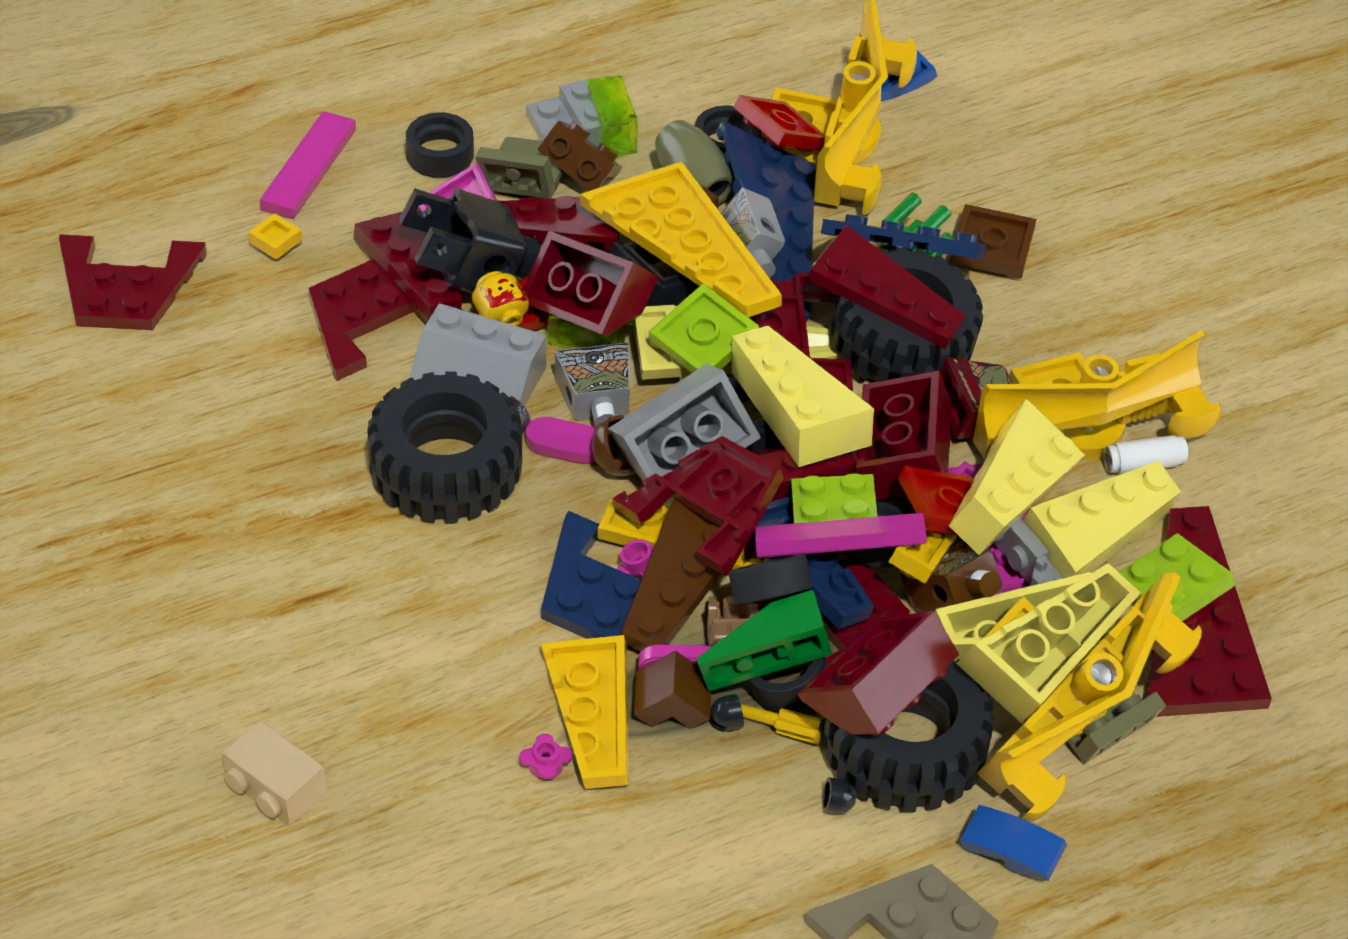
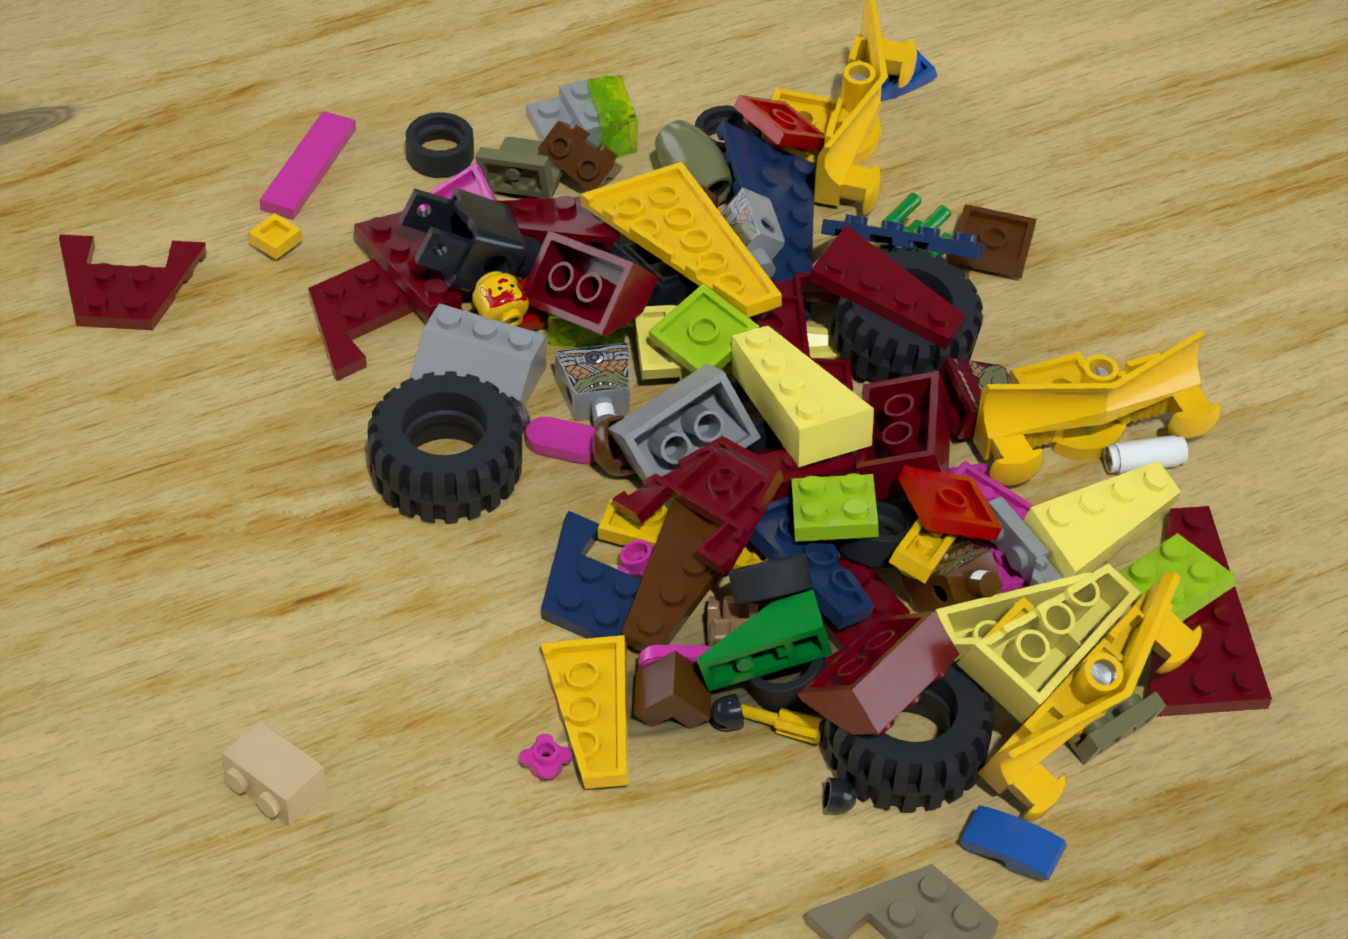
(840, 535): dark pink tile -> none
(1016, 475): light yellow wedge -> none

